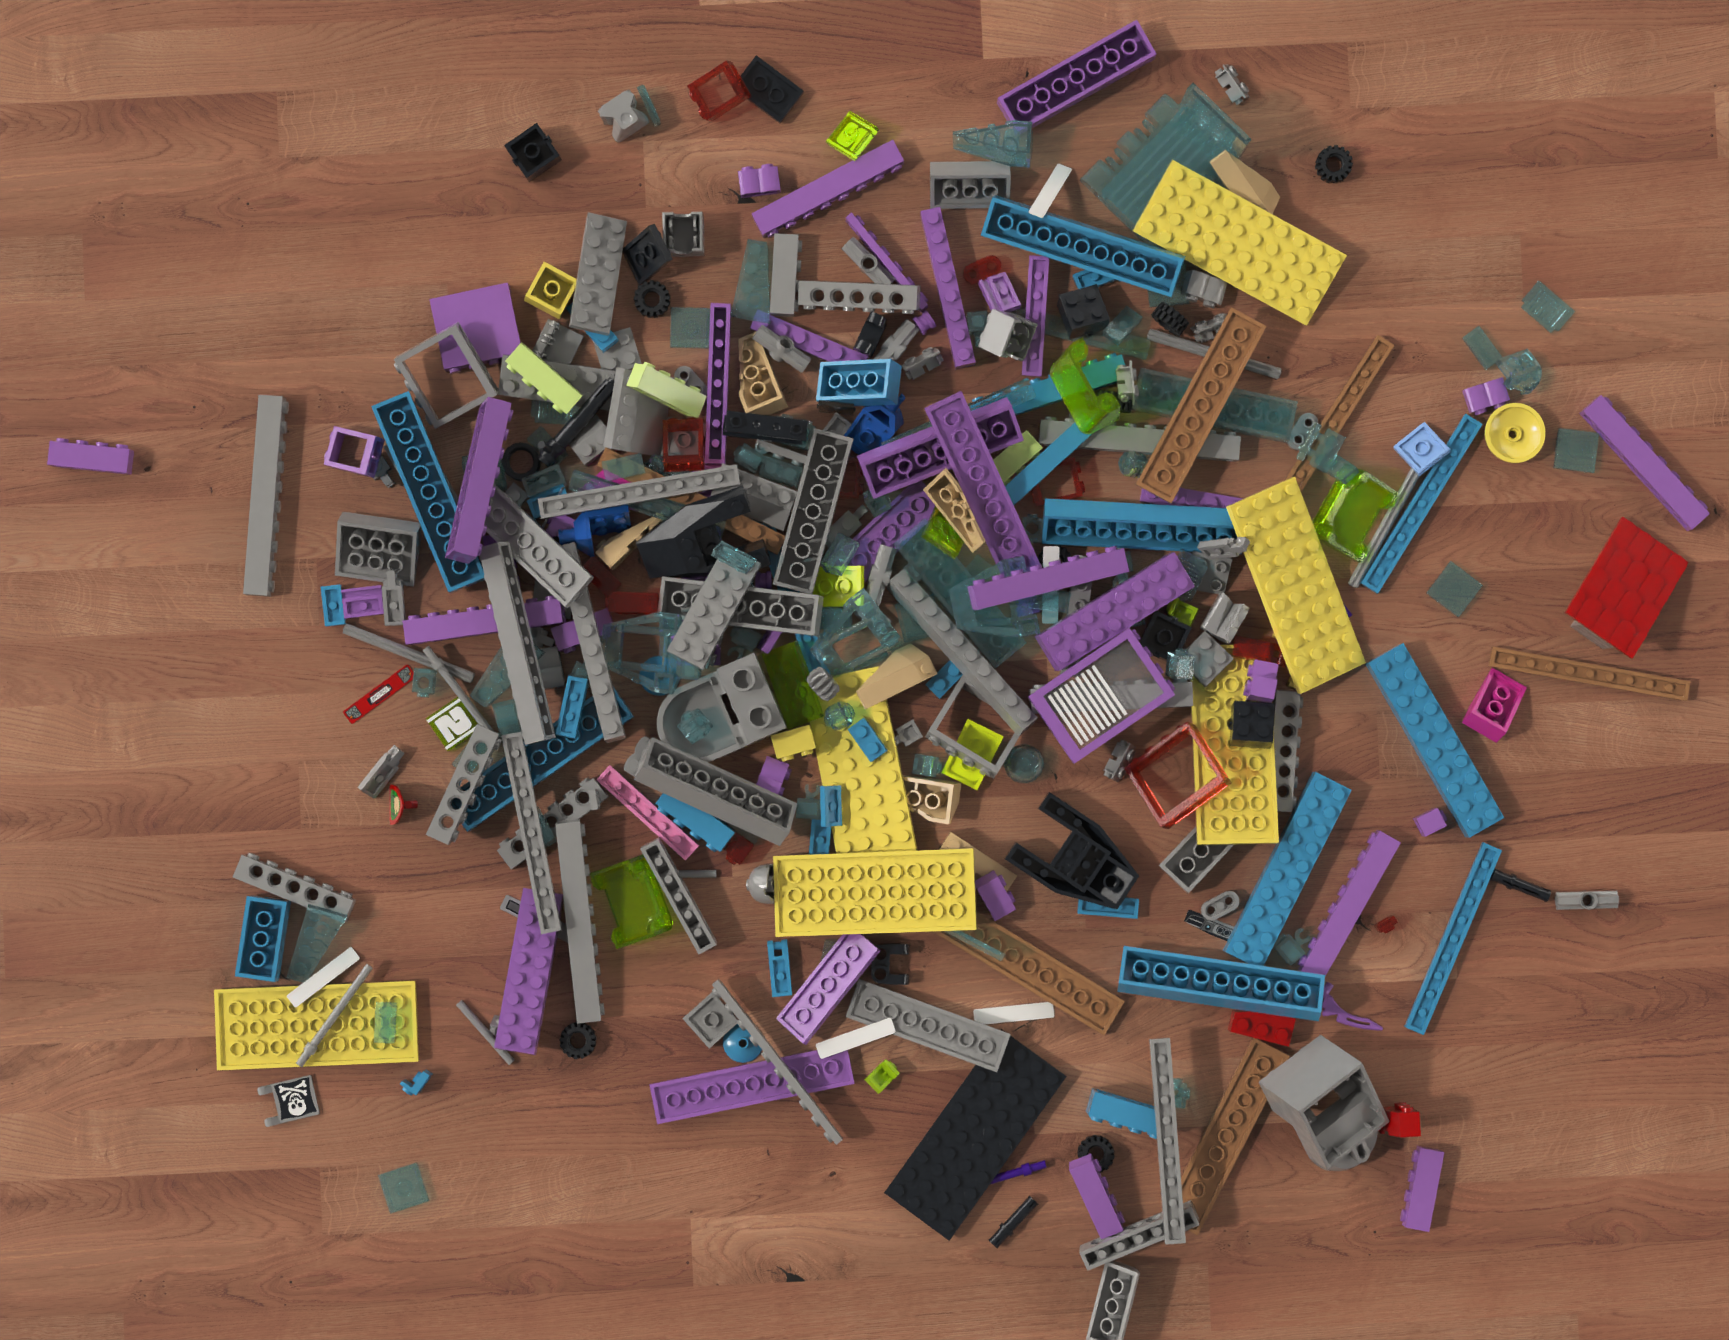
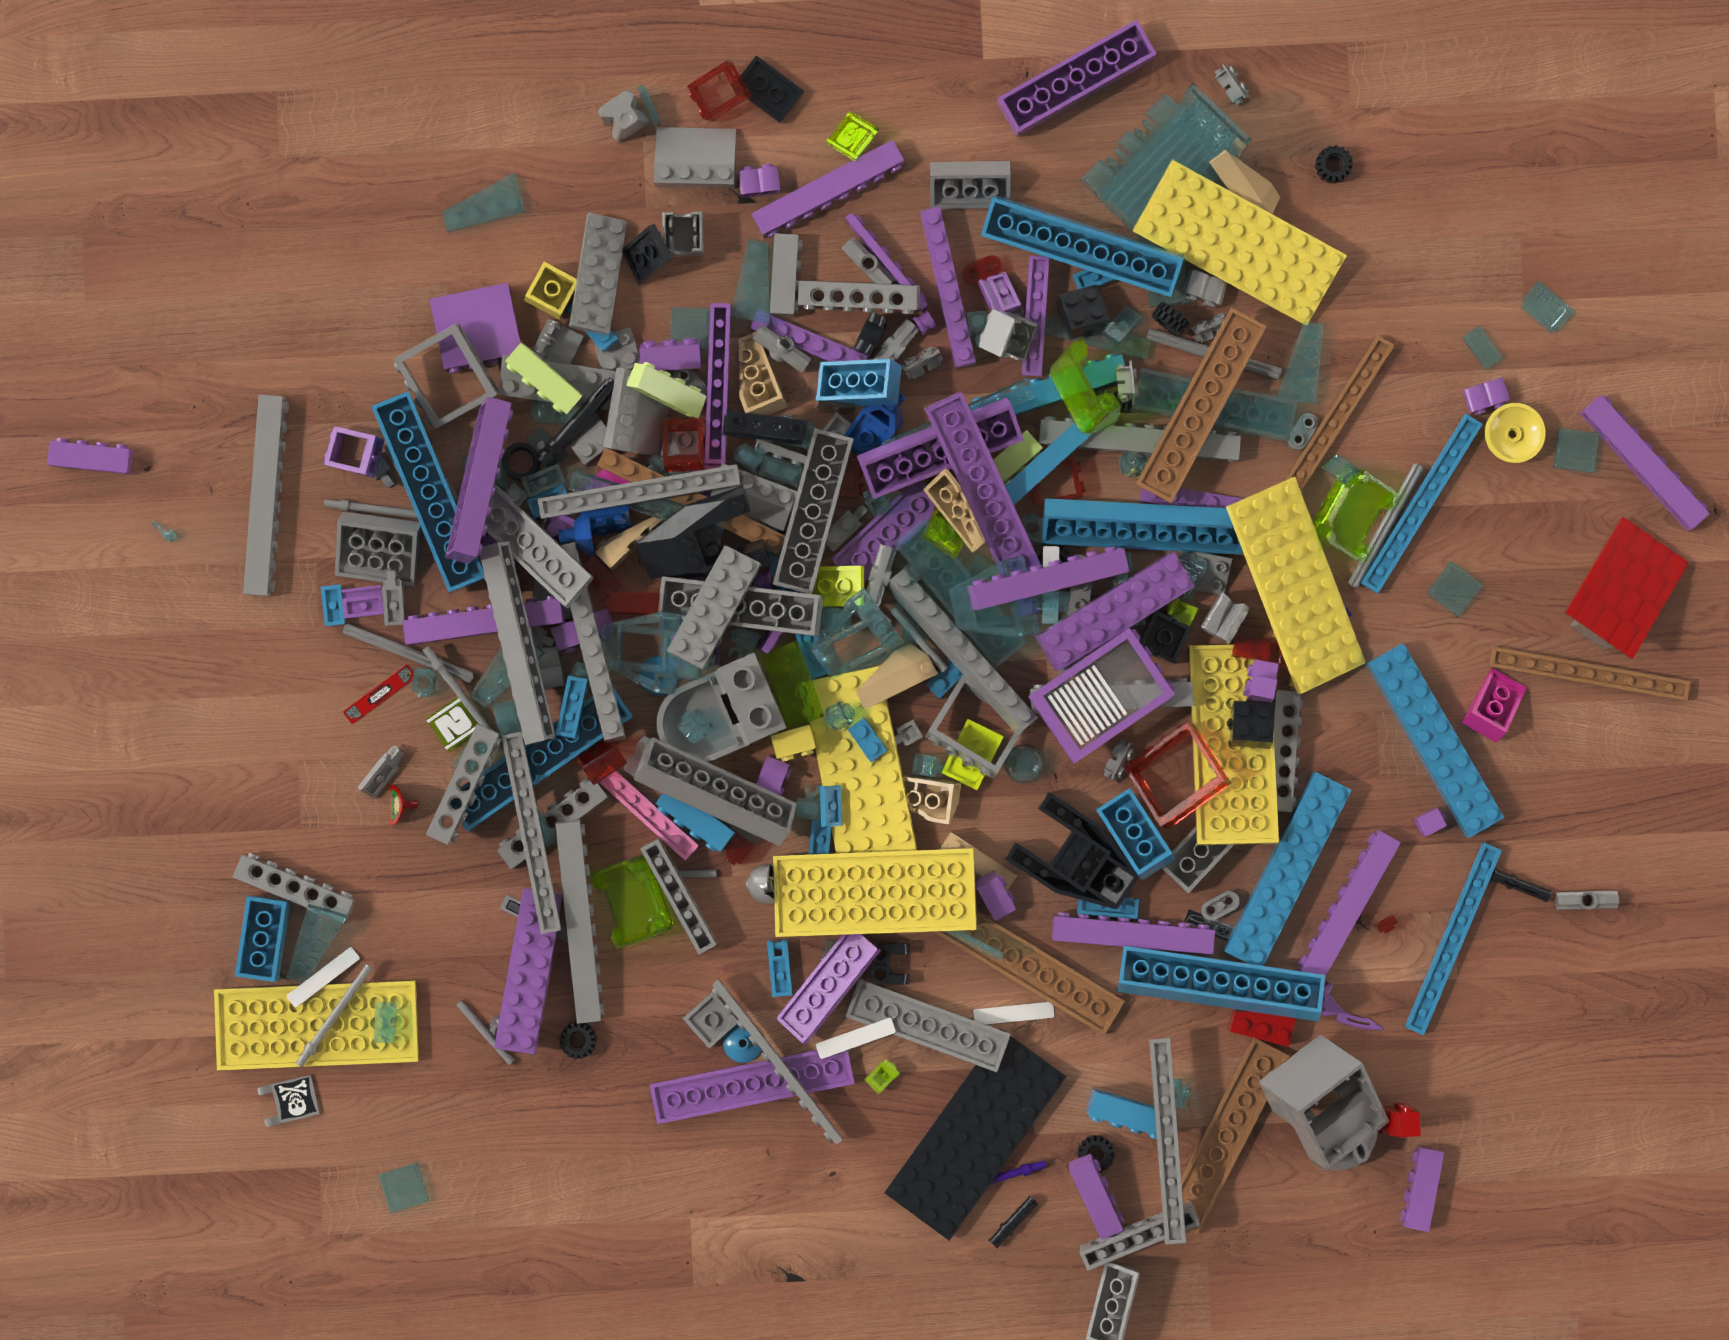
(168, 535): none -> clear light blue hand
(346, 505): none -> light grey bar
(419, 1082): dark azure bracket -> none
(489, 204): none -> clear light blue wing
(533, 152): black brick -> none
(594, 799): light grey tile -> none
(602, 763): none -> clear red window
(623, 467): clear light blue tile -> none
(640, 295): black tyre -> none
(672, 354): none -> medium lavender brick
(695, 158): none -> light grey slope
(733, 557): clear light blue plate -> none
(823, 684): light grey gear -> none
(839, 554): clear light blue slope -> none
(919, 639): none -> light grey bar
(1003, 144): clear light blue wedge -> none
(1050, 190): white sticker -> none
(1133, 934): none -> medium lavender brick
(1136, 834): none -> dark azure brick
(1180, 664): clear light blue brick -> none
(1209, 658): light grey plate -> none
(1223, 547): light grey hinge -> none
(1290, 948): clear light blue brick -> none
(1302, 372): none -> clear light blue wing
(1326, 450): clear light blue plate -> none
(1421, 449): light blue tile -> none
(1521, 371): clear light blue slope -> none

